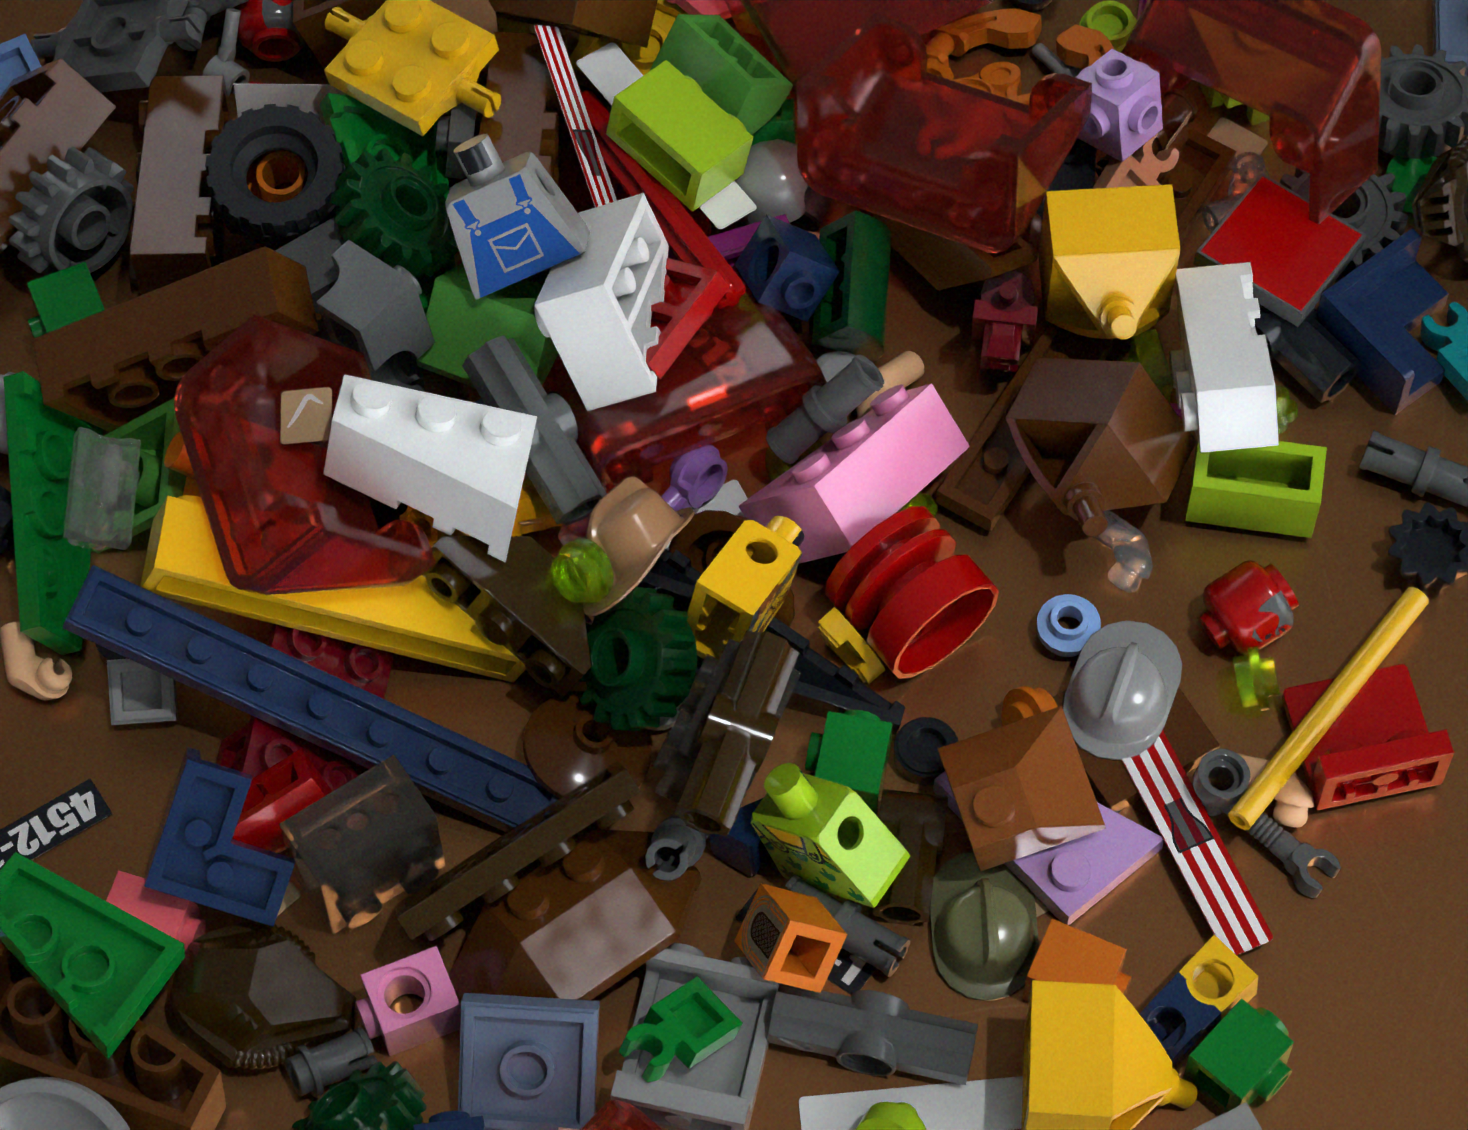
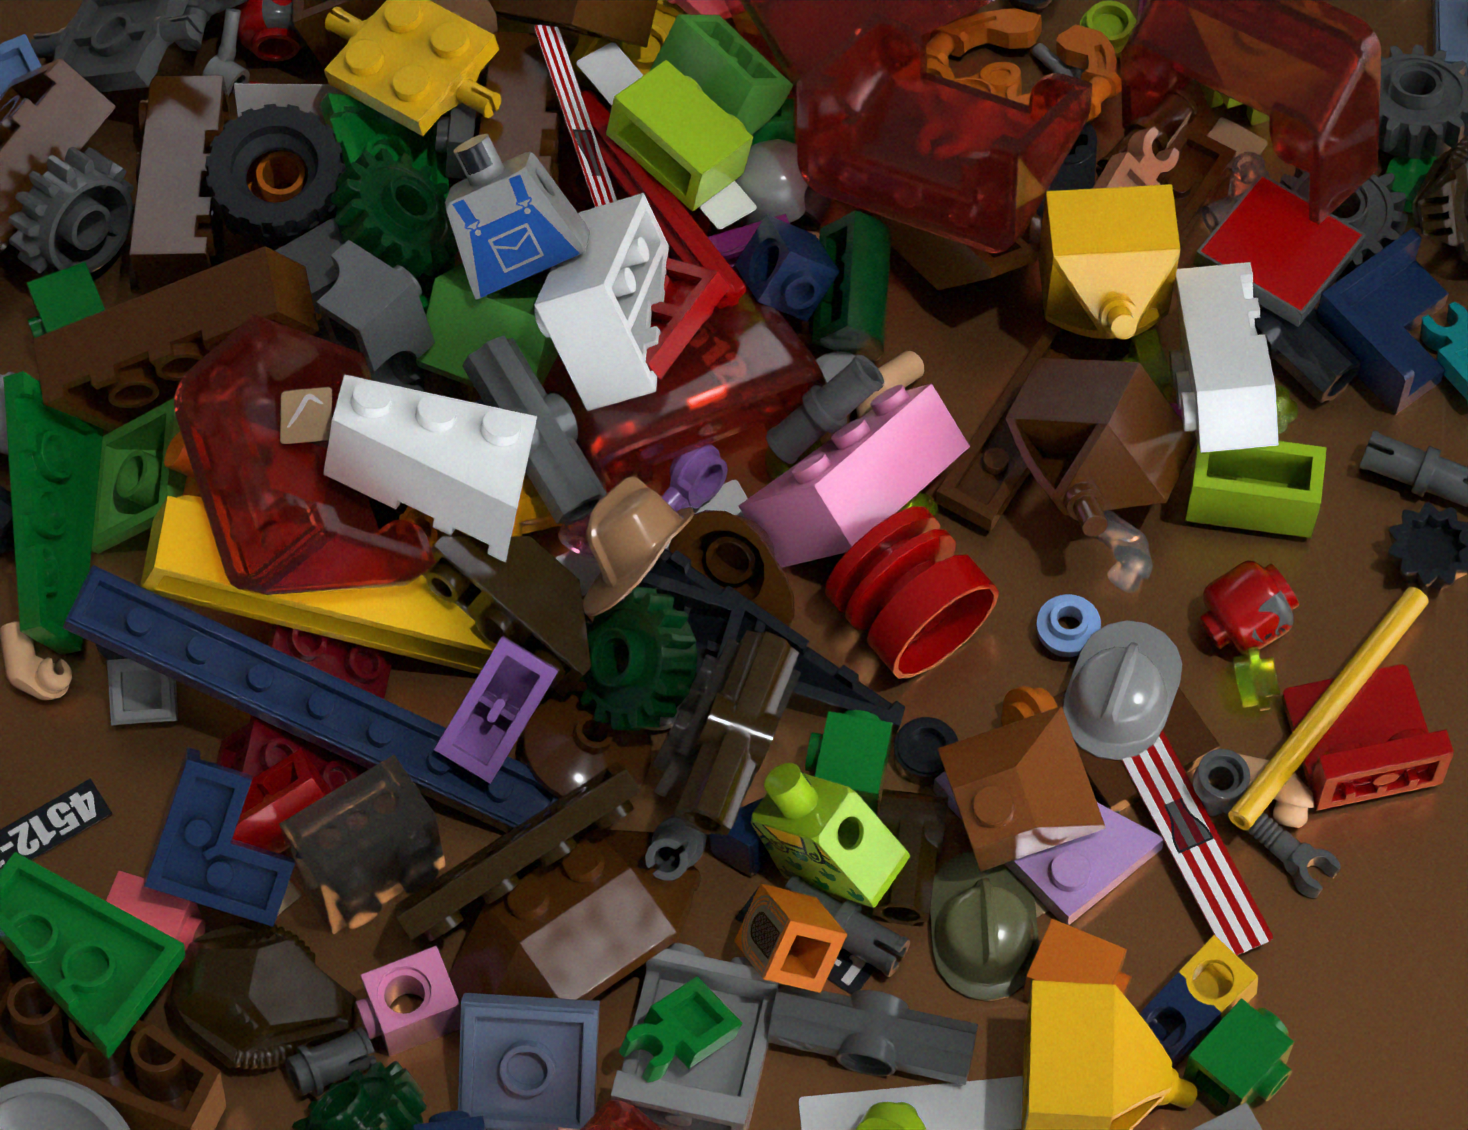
(101, 491): clear hips -> none
(496, 709): none -> medium lavender slope
(582, 572): clear neon green plate -> none
(745, 583): yellow torso -> none
(850, 646): yellow tile -> none
(1004, 322): dark red hips -> none
(1123, 105): lavender brick -> none

